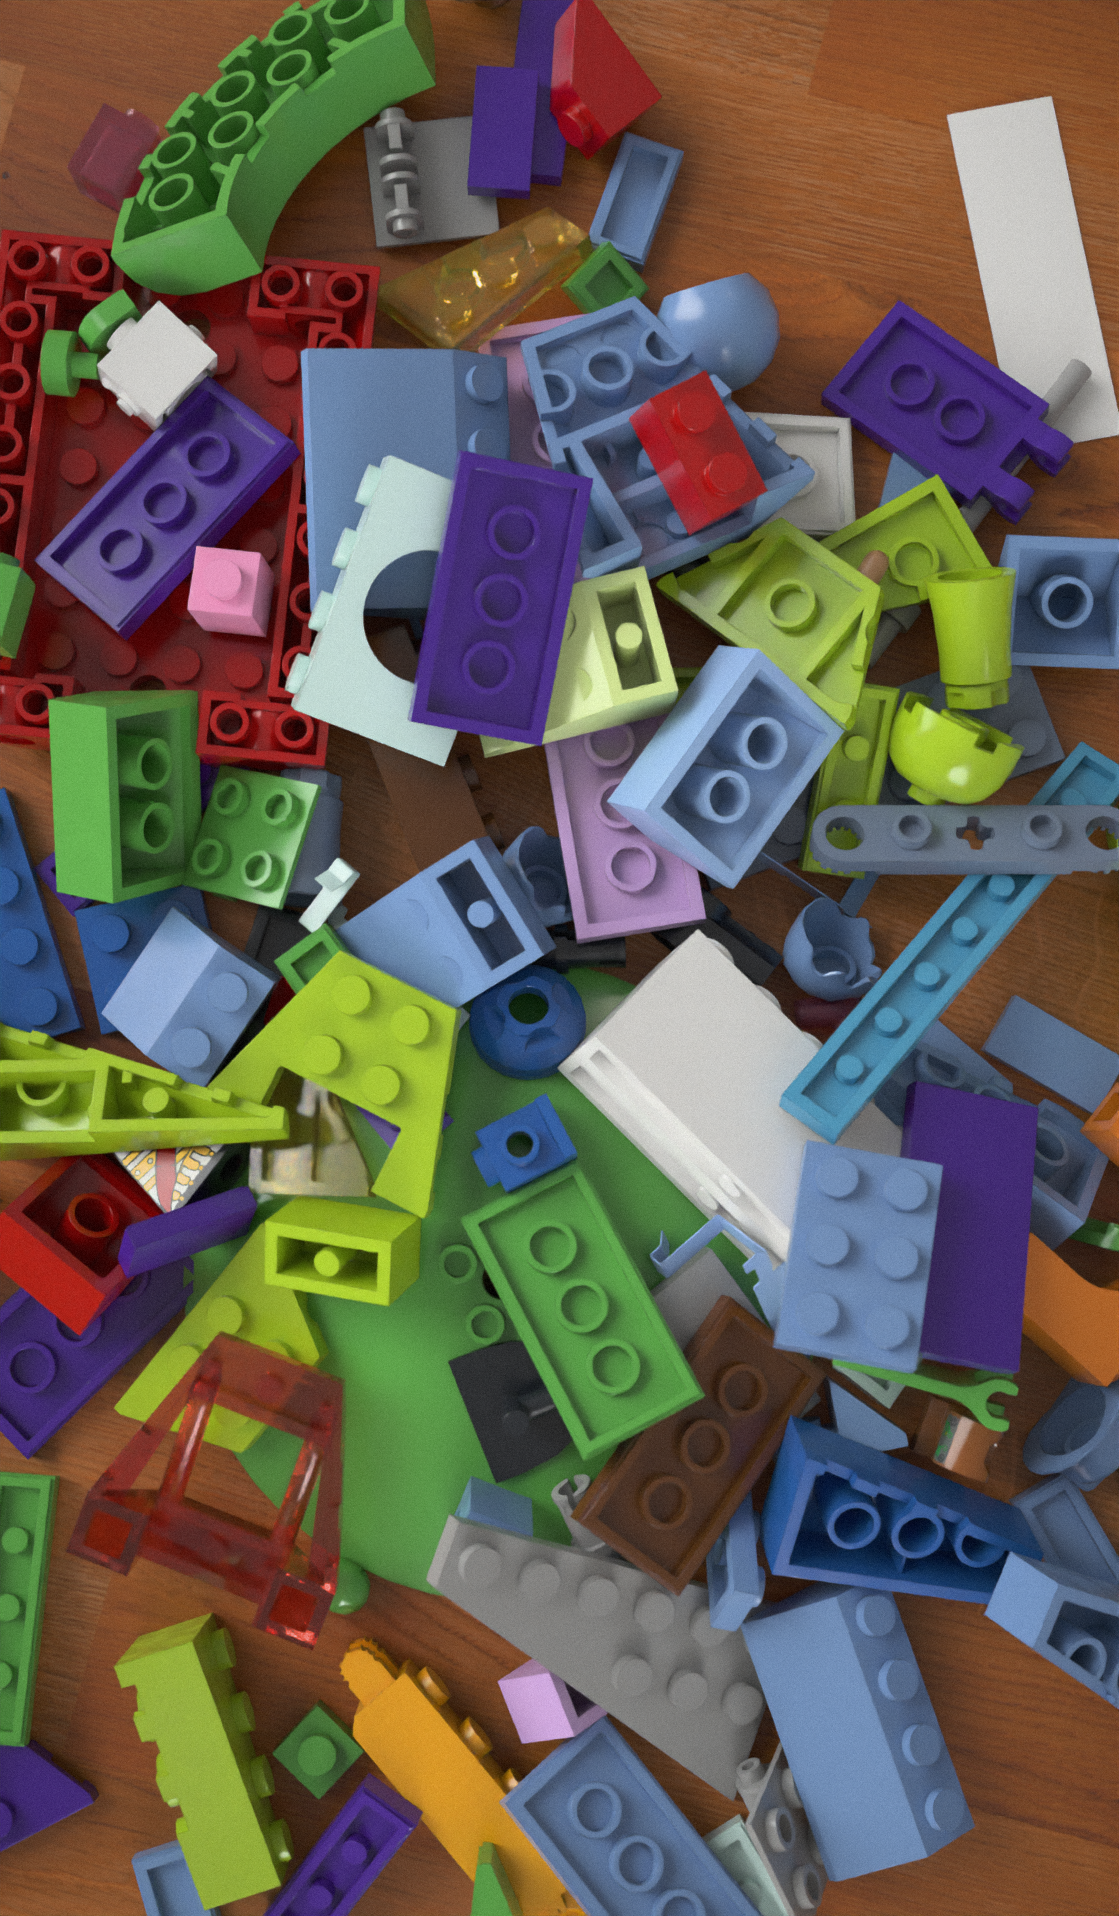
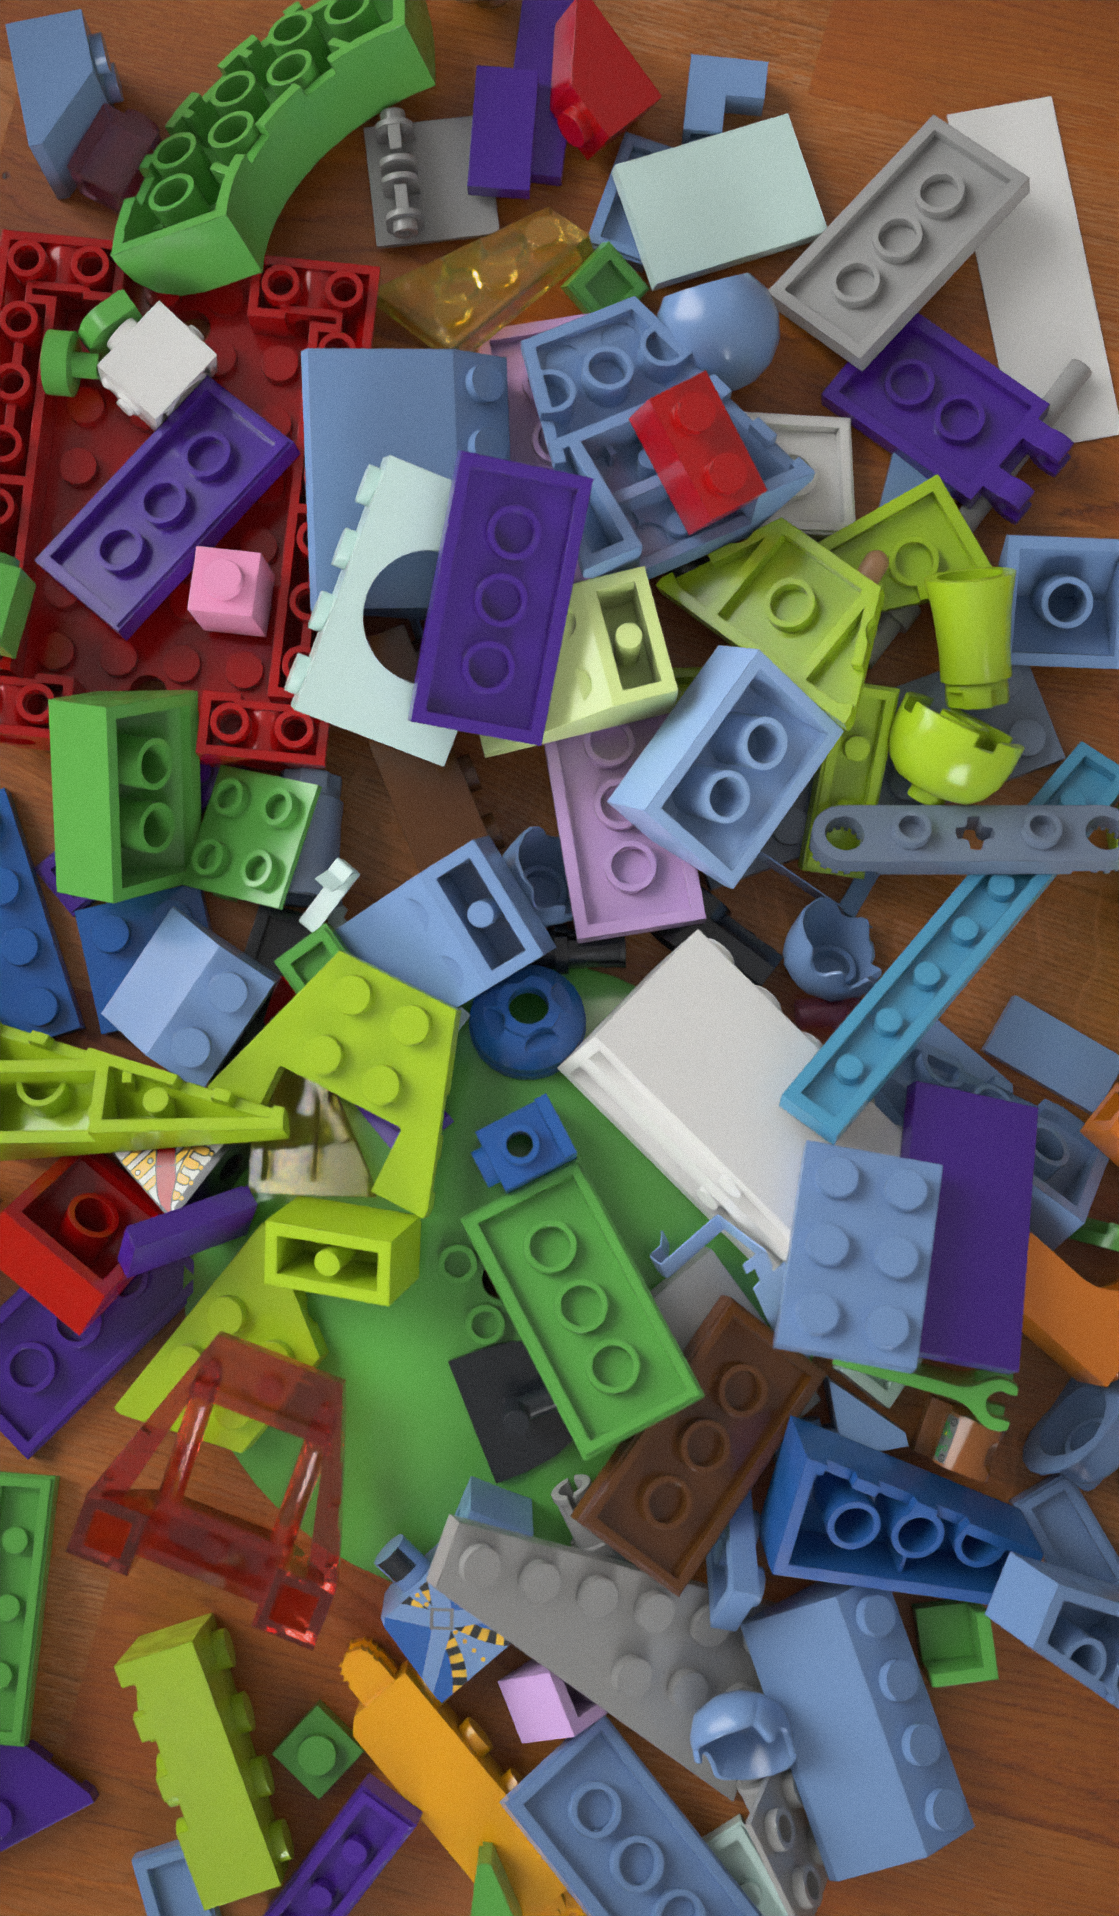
(61, 86): none -> medium blue slope
(352, 1588): bright green hinge -> none
(429, 1628): none -> torso
(718, 88): none -> medium blue piece
(719, 201): none -> light aqua tile
(743, 1736): none -> medium blue hair
(899, 242): none -> light grey plate
(954, 1642): none -> bright green panel

